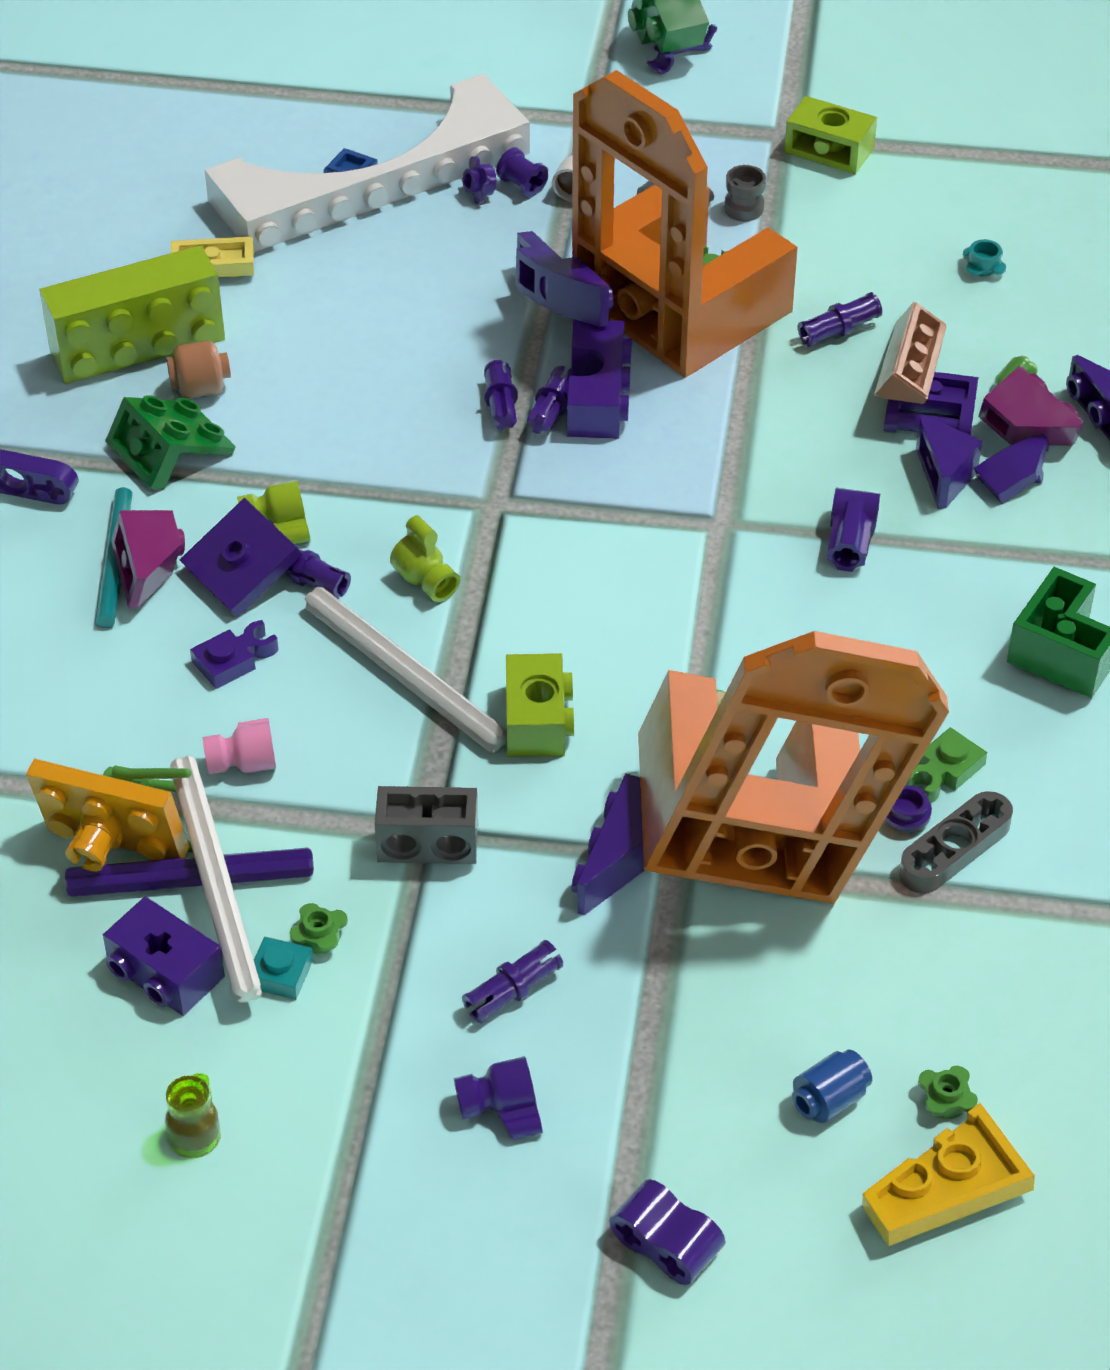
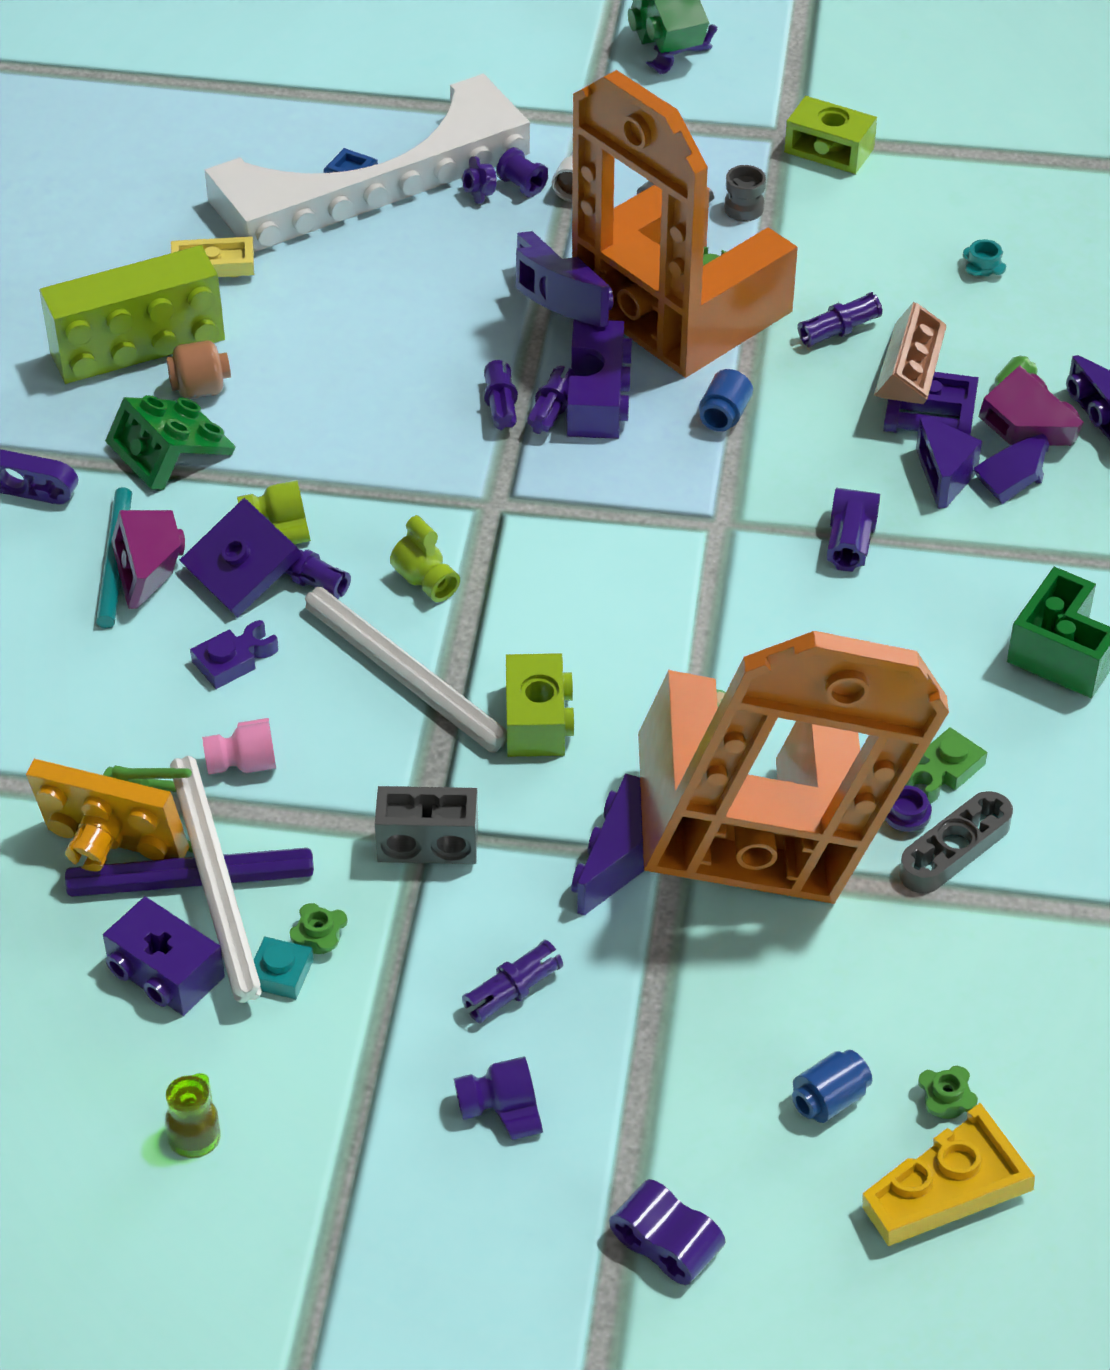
(725, 400): none -> blue brick

